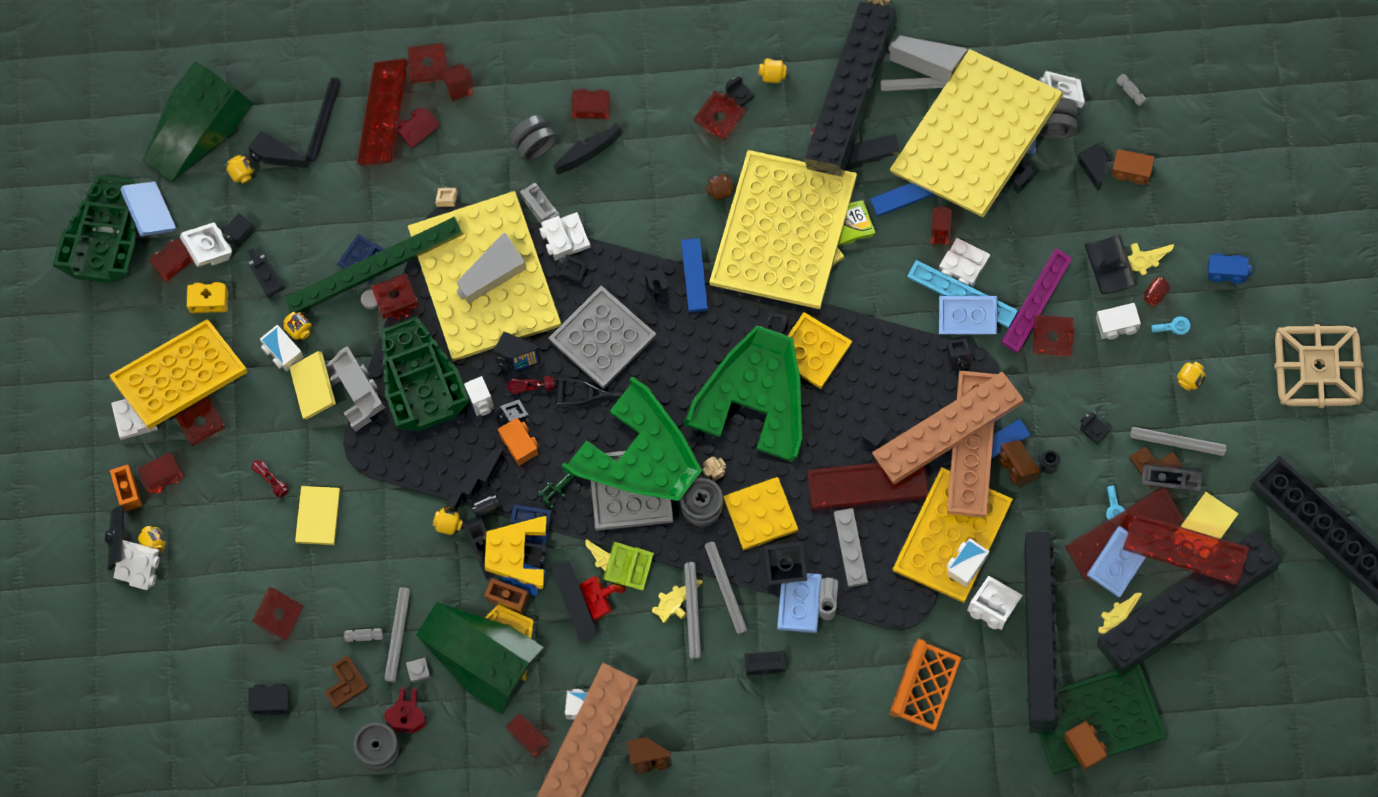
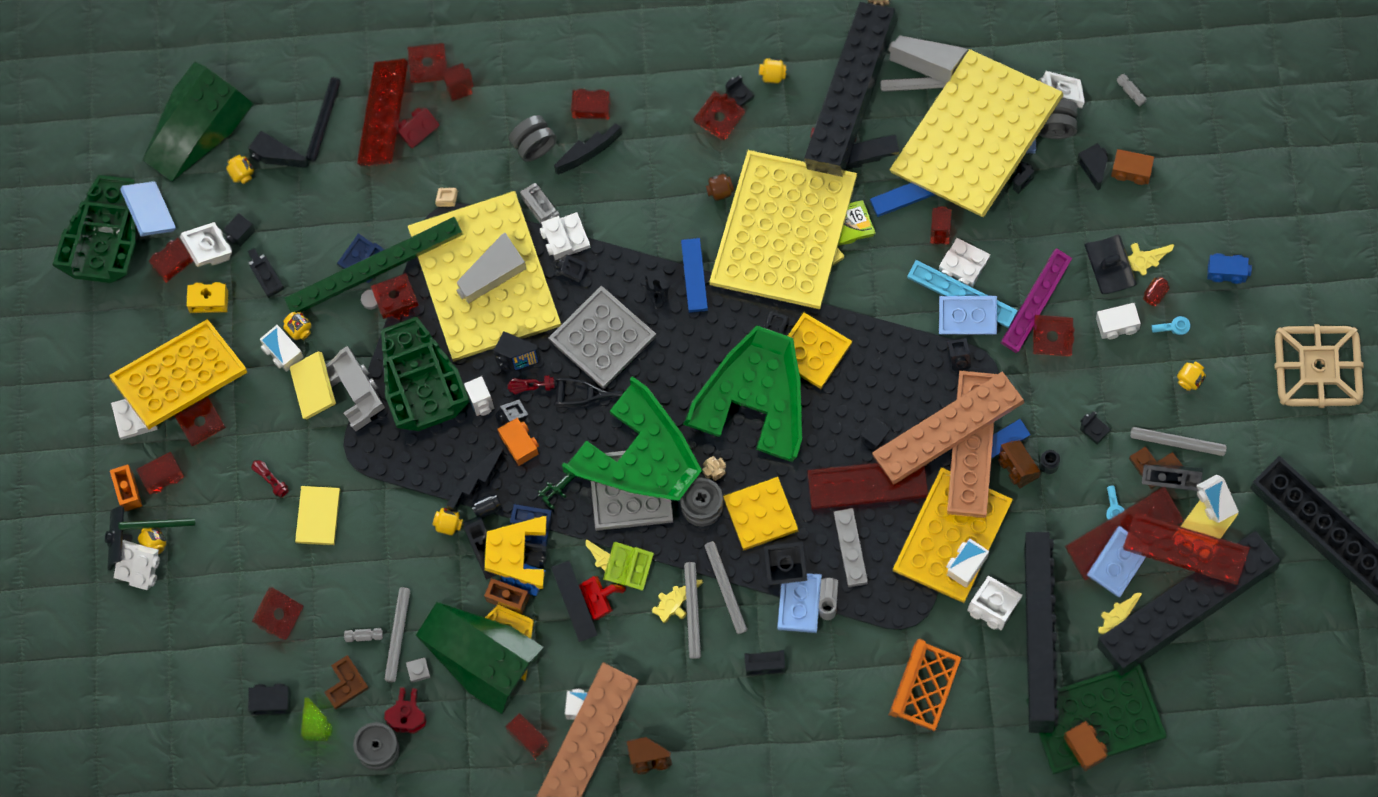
(156, 524): none -> dark green bar
(314, 723): none -> clear neon green slope
(1216, 499): none -> white brick

